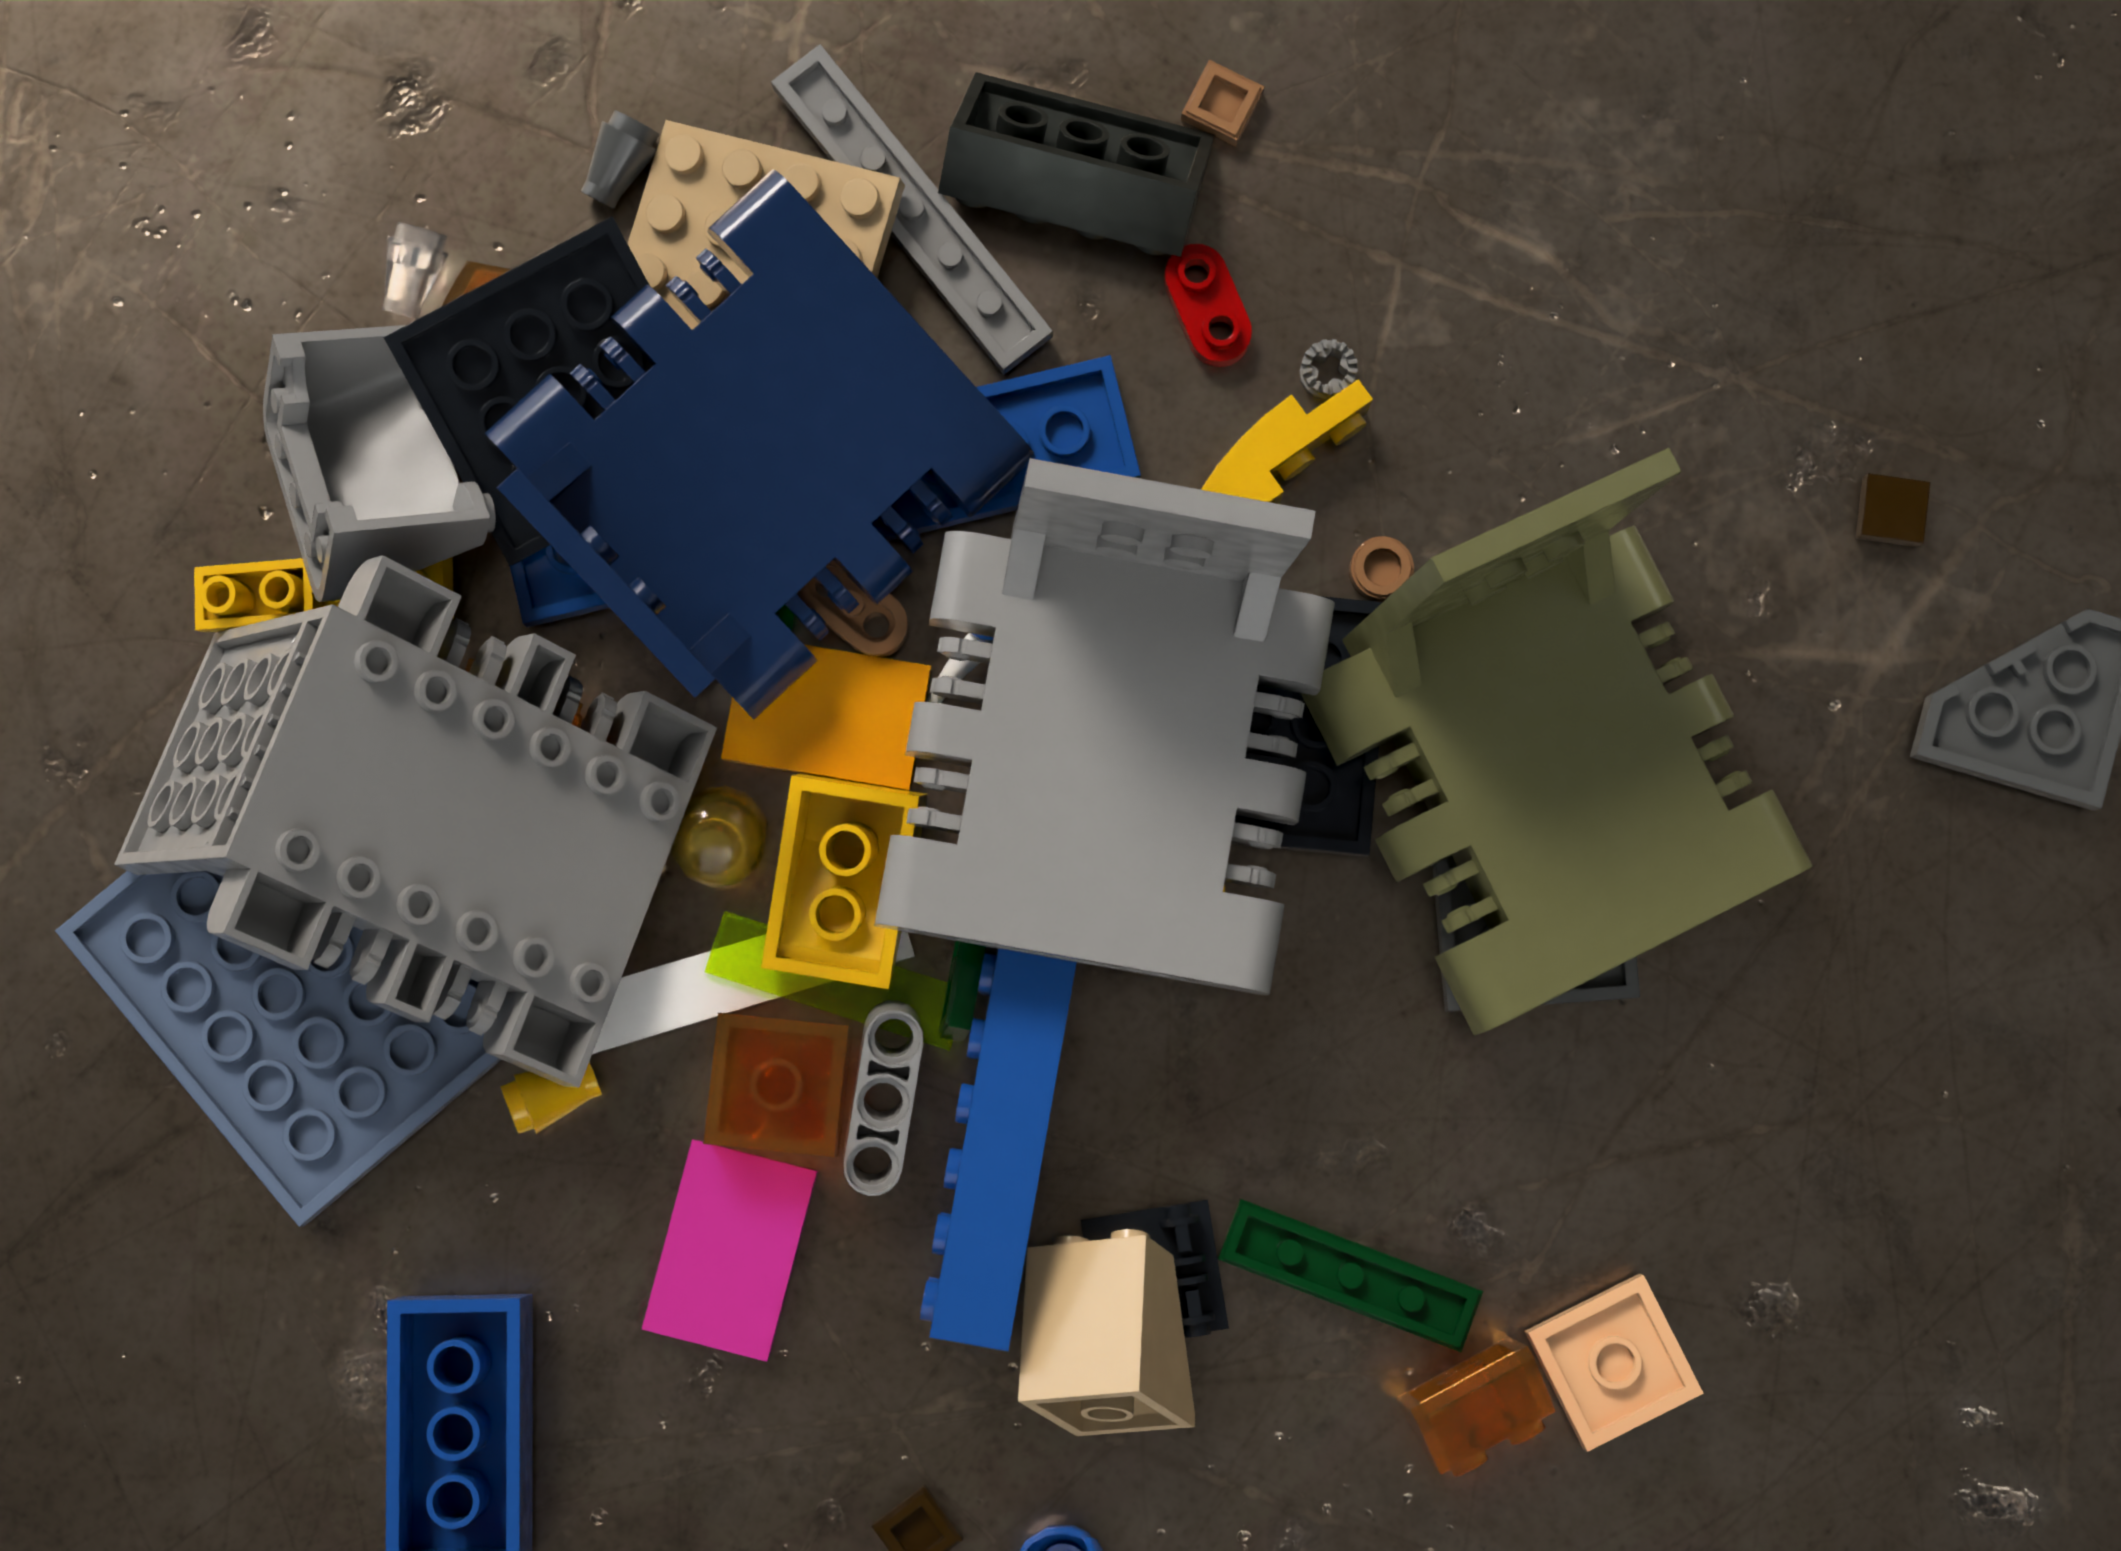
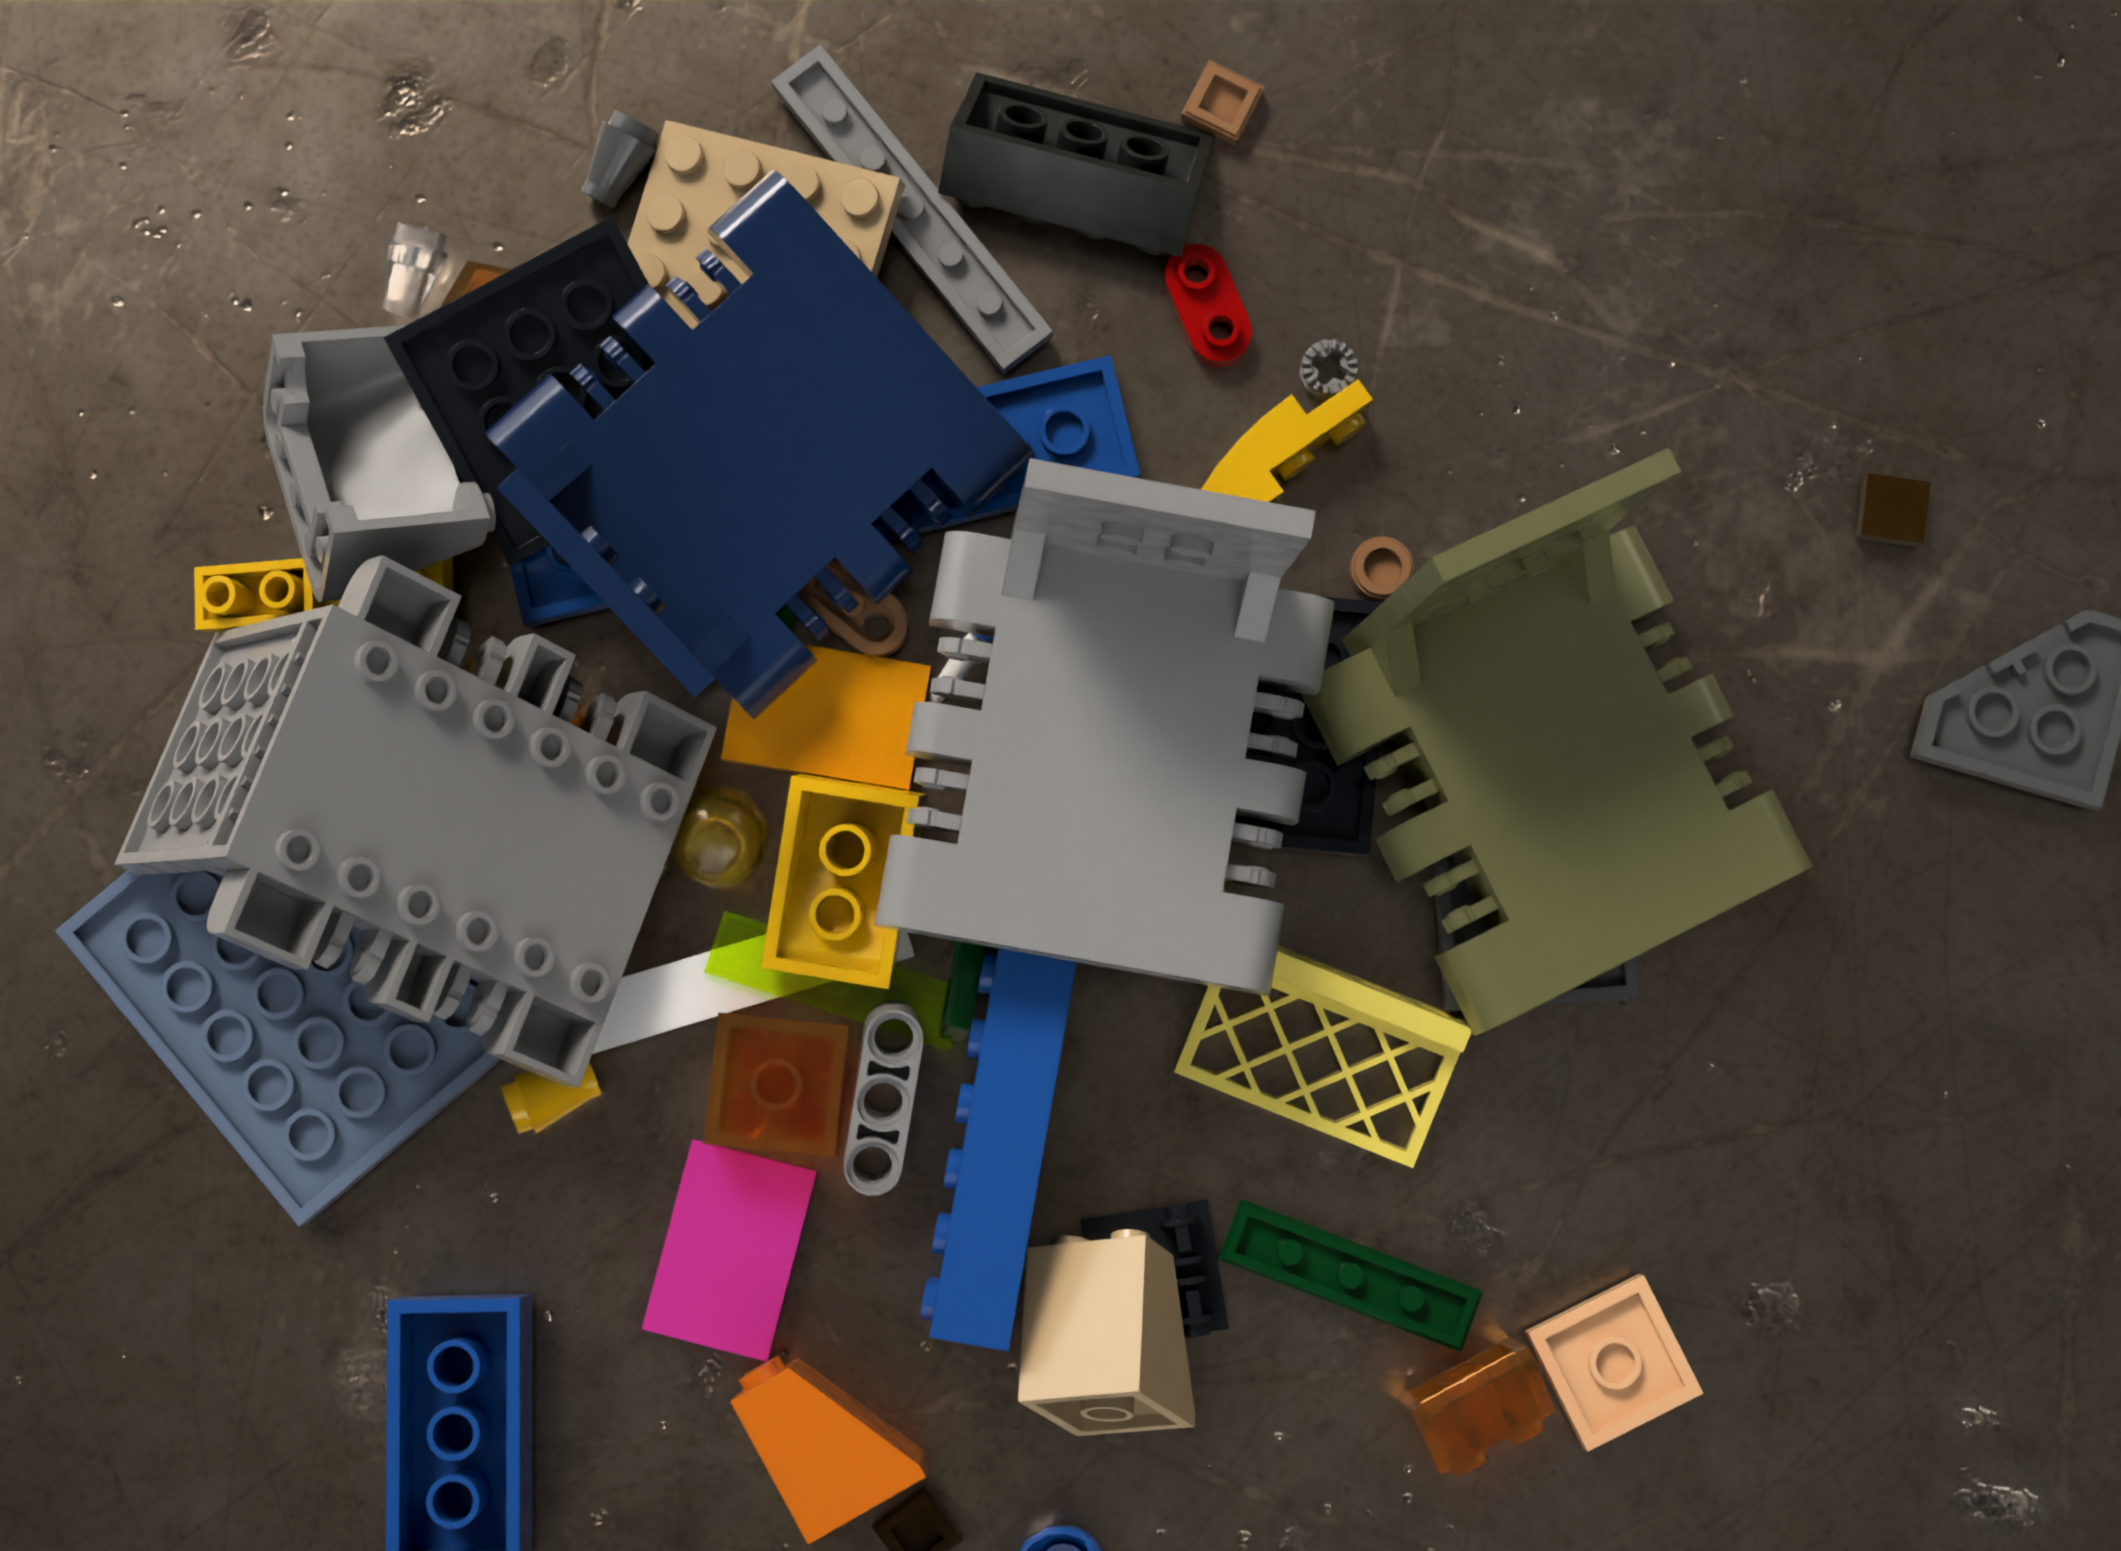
(823, 1446): none -> orange slope
(1358, 1002): none -> light yellow fence

